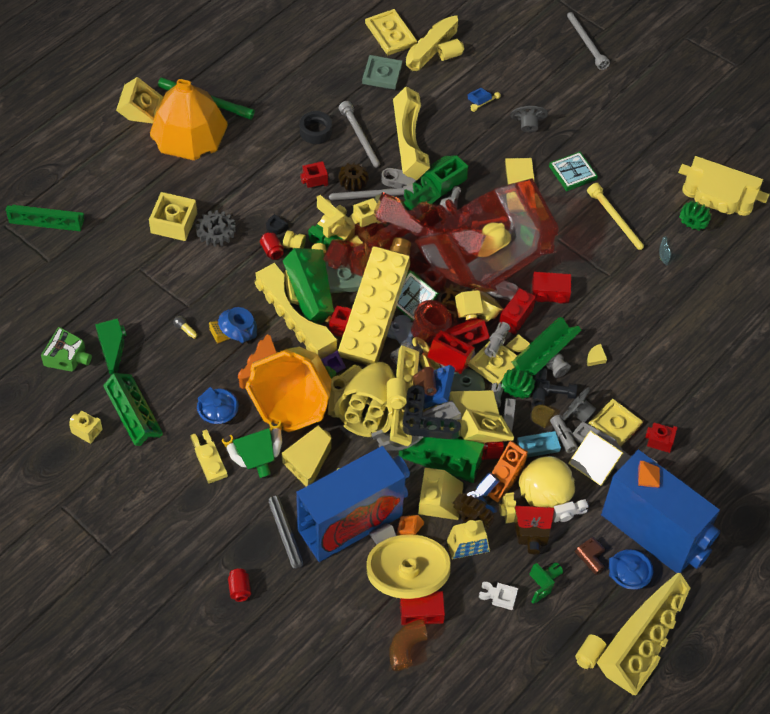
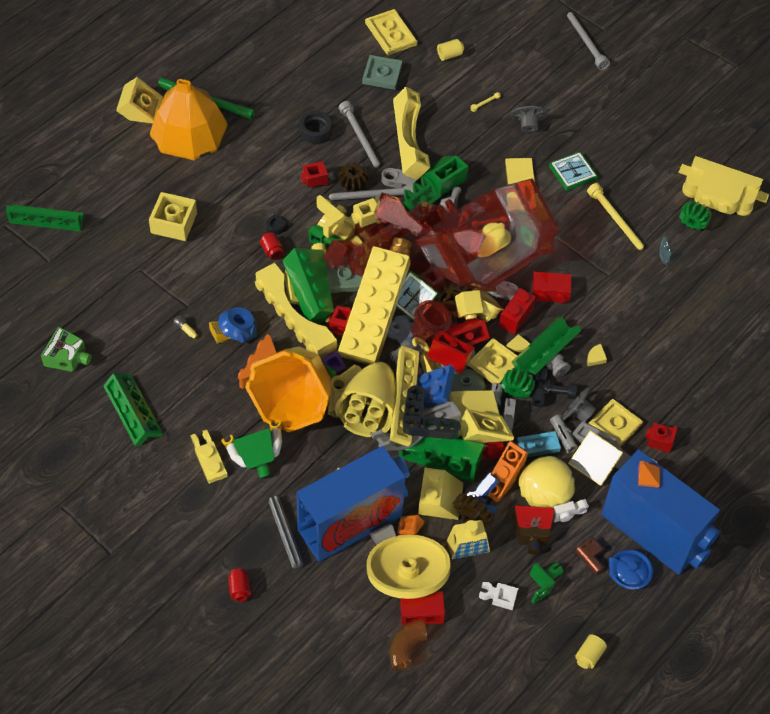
(85, 426): light yellow brick -> none
(112, 342): green slope -> none
(215, 228): dark grey gear -> none
(217, 405): blue piece -> none
(293, 241): light yellow wheel -> none
(308, 455): light yellow slope -> none
(396, 393): light yellow brick -> none
(426, 379): copper piece -> none
(427, 47): light yellow brick -> none
(479, 96): blue tile -> none
(497, 339): light grey pin -> none
(507, 507): light yellow plate -> none
(542, 414): clear yellow tile -> none
(637, 645): light yellow wedge -> none

